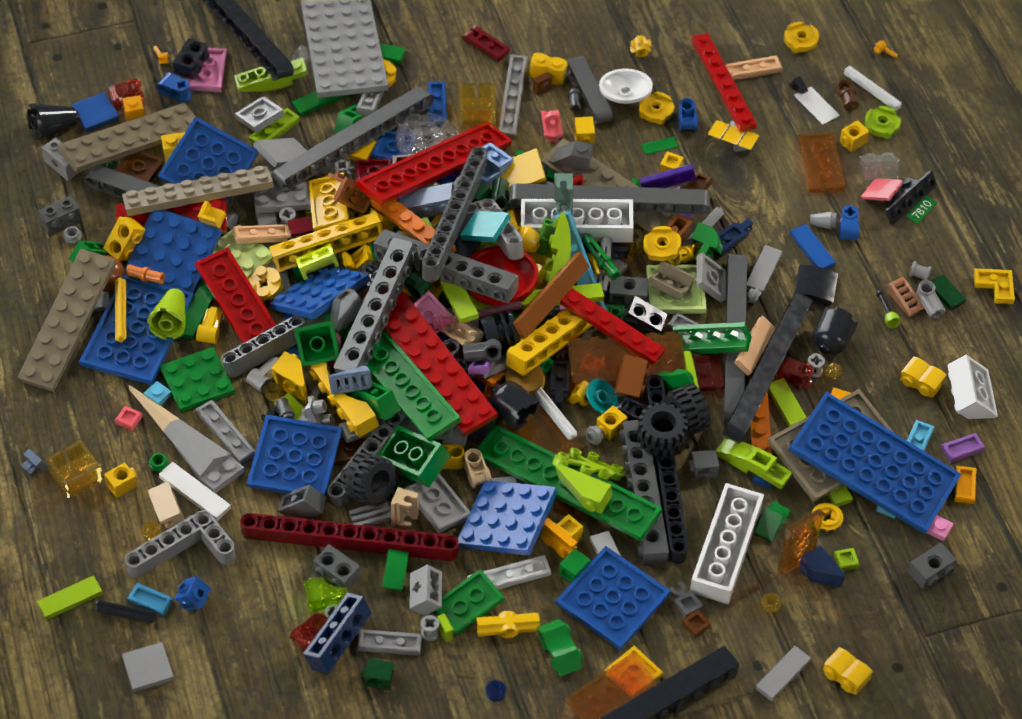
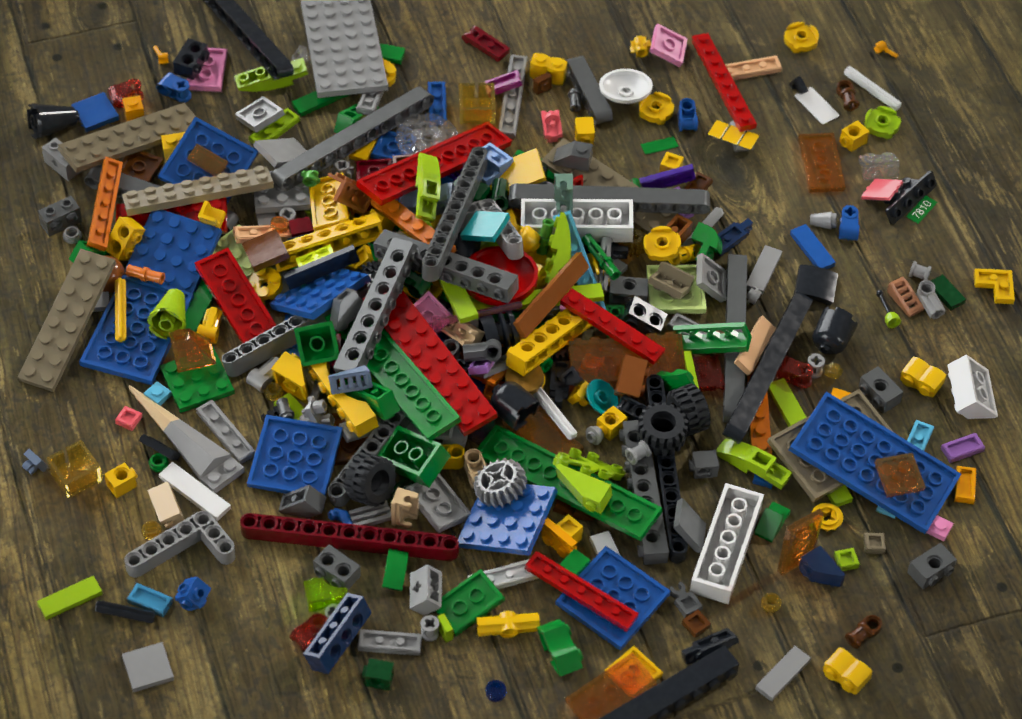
(105, 204): none -> orange plate
(160, 447): none -> black tile
(191, 350): none -> clear orange slope
(207, 160): none -> clear orange tile
(265, 250): none -> reddish brown tile
(279, 223): none -> clear orange tile
(310, 178): none -> bright green plate
(321, 267): none -> black tile
(339, 515): none -> blue arm
(428, 186): none -> lime slope
(500, 482): none -> light grey gear
(506, 82): none -> magenta tile
(571, 377): none -> black tile
(581, 591): none -> red plate
(638, 452): none -> light grey bush
(668, 45): none -> bright pink tile
(689, 525): none -> dark grey tile
(708, 645): none -> black hinge
(863, 631): none -> reddish brown connector
(874, 543): none -> dark tan tile
(880, 389): none -> dark grey brick
(899, 474): none -> clear orange plate

